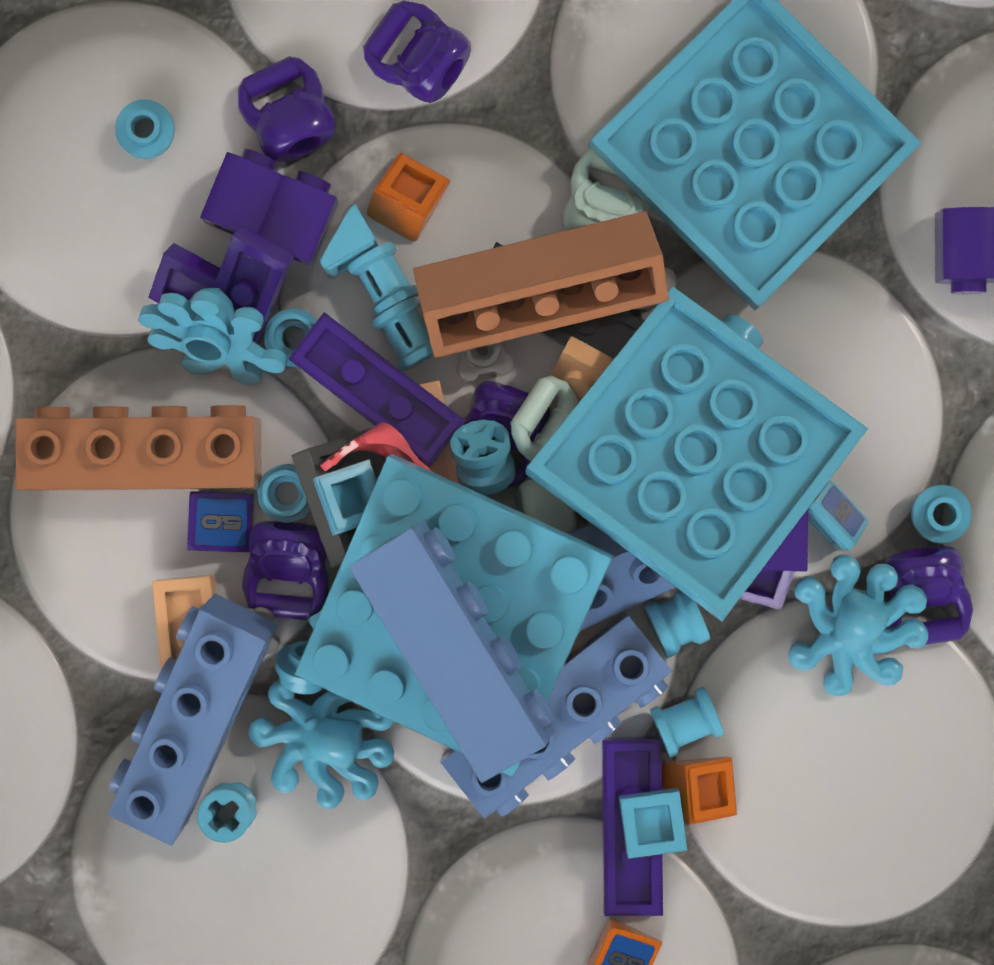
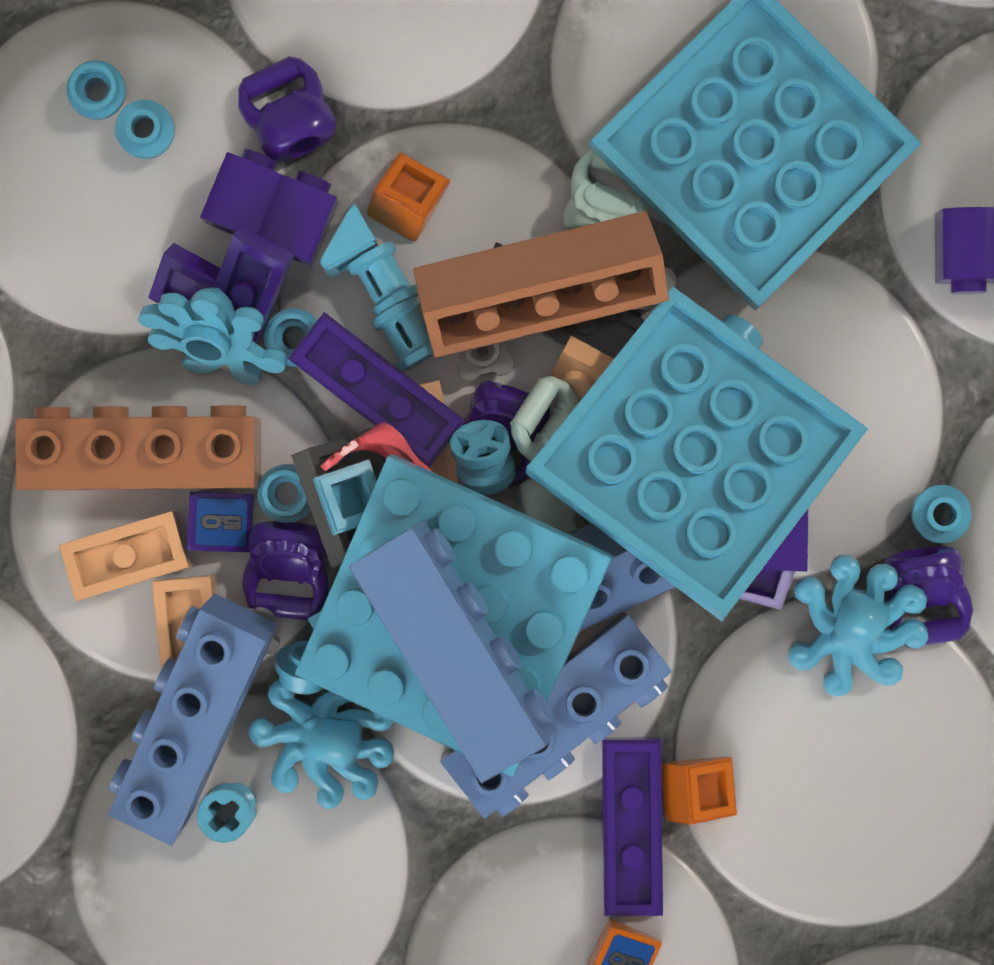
(84, 77): none -> medium azure plate
(125, 555): none -> light nougat plate
(429, 60): dark purple piece -> none
(653, 823): medium azure plate -> none
(676, 623): medium azure wheel -> none
(687, 722): medium azure bush -> none
(837, 518): medium azure slope -> none

